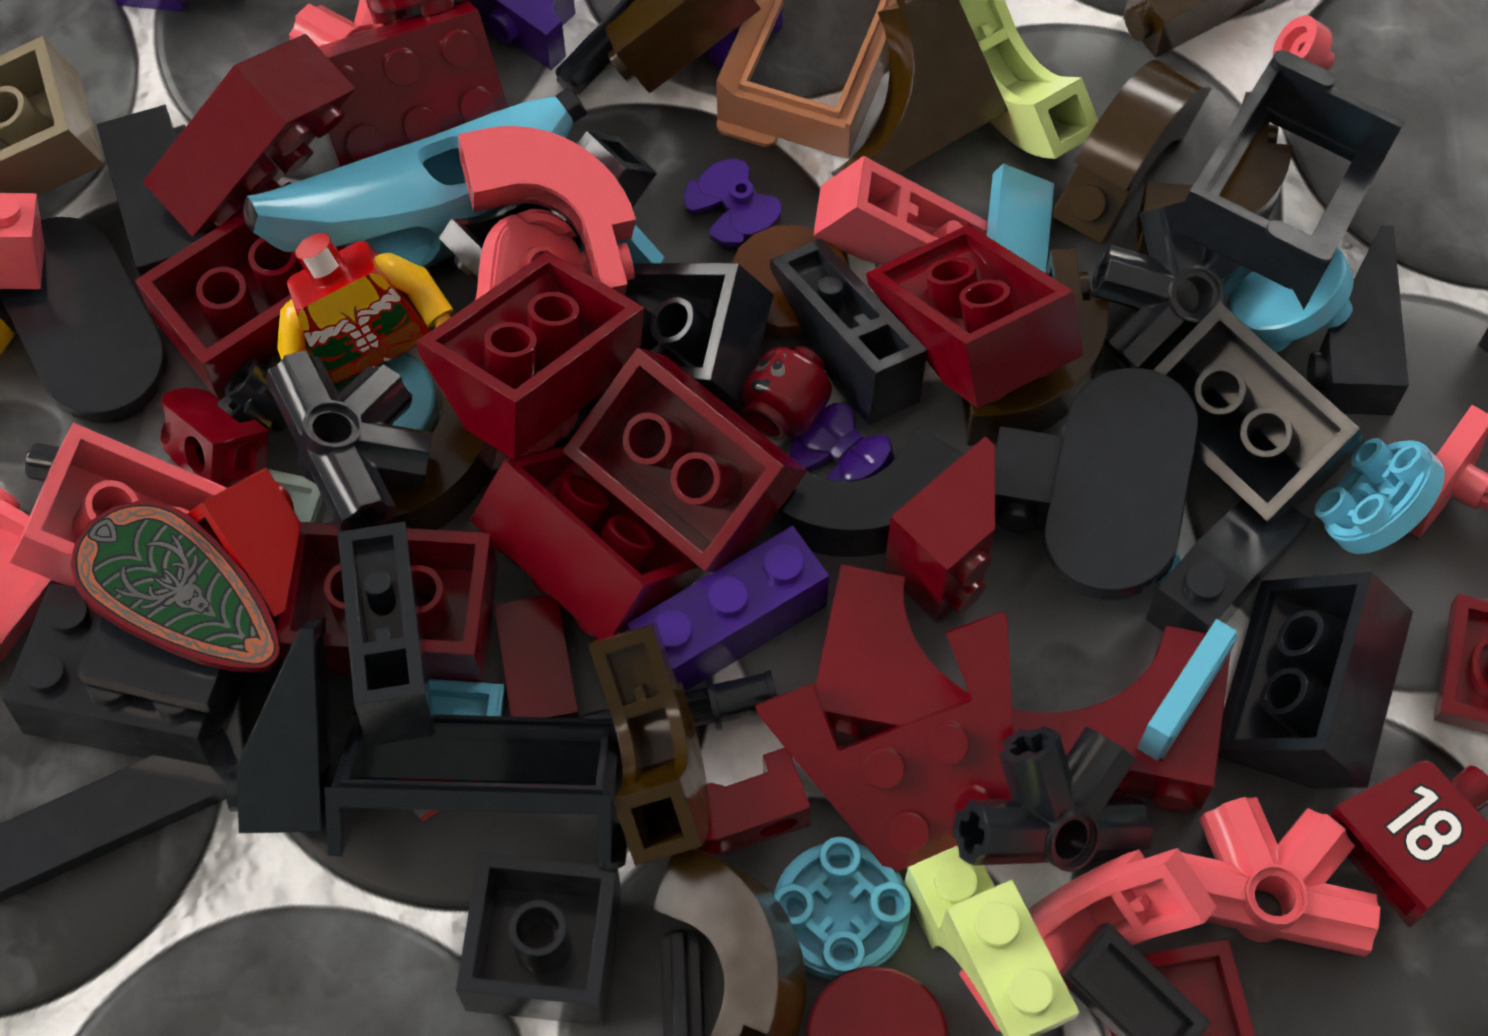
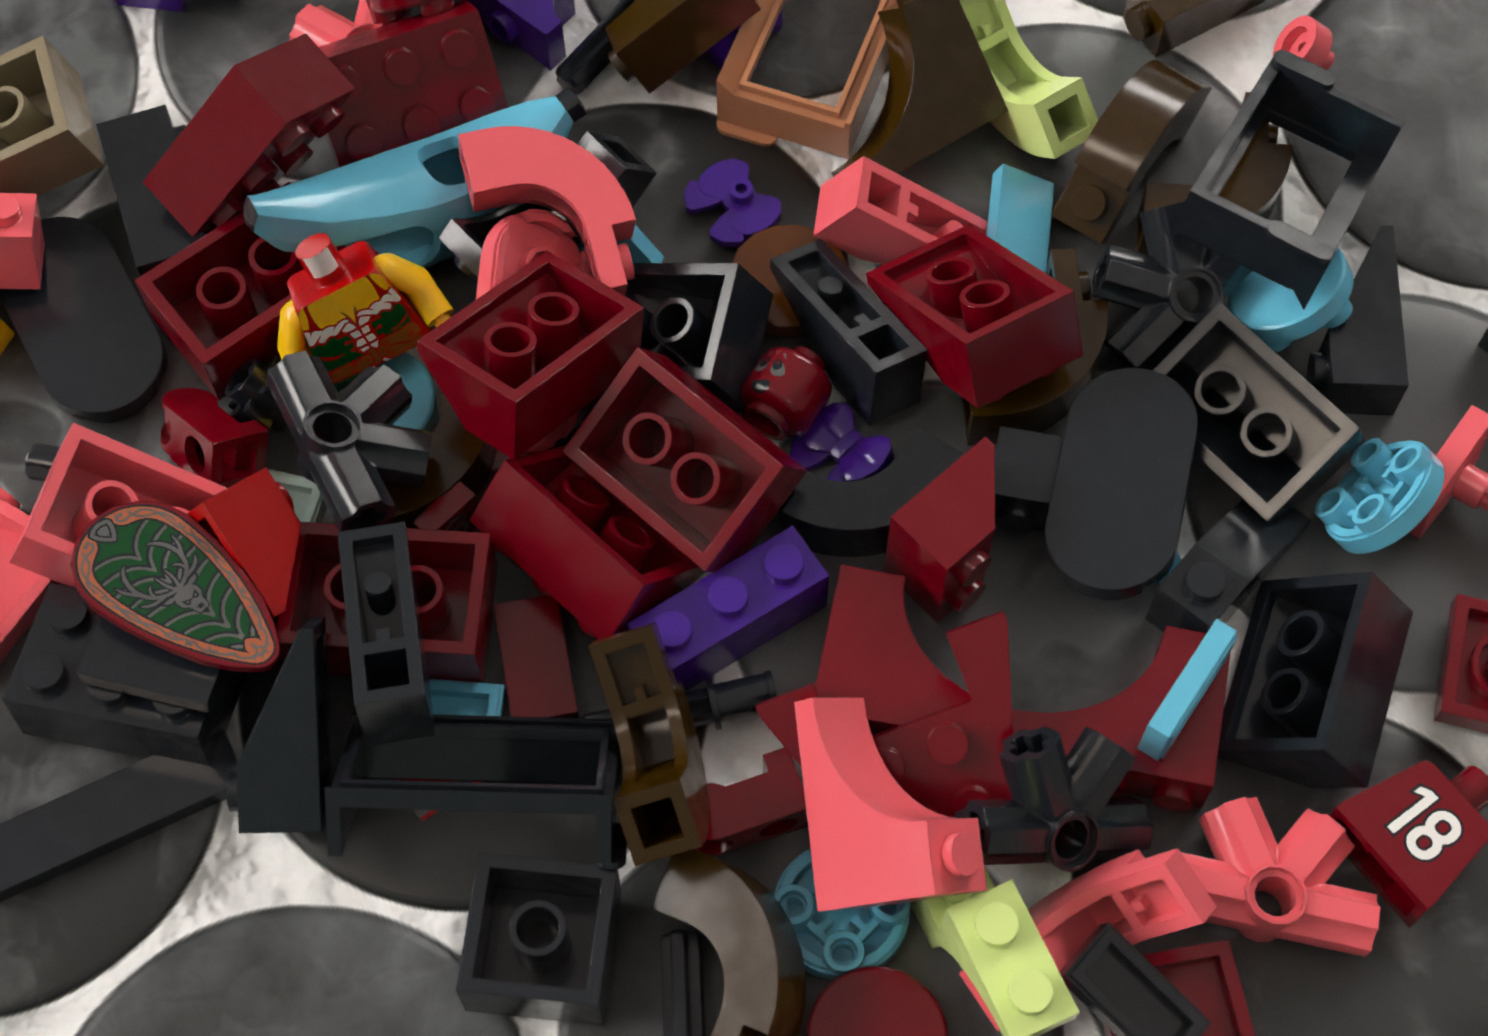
(450, 511): none -> dark red tile
(864, 830): none -> coral arch

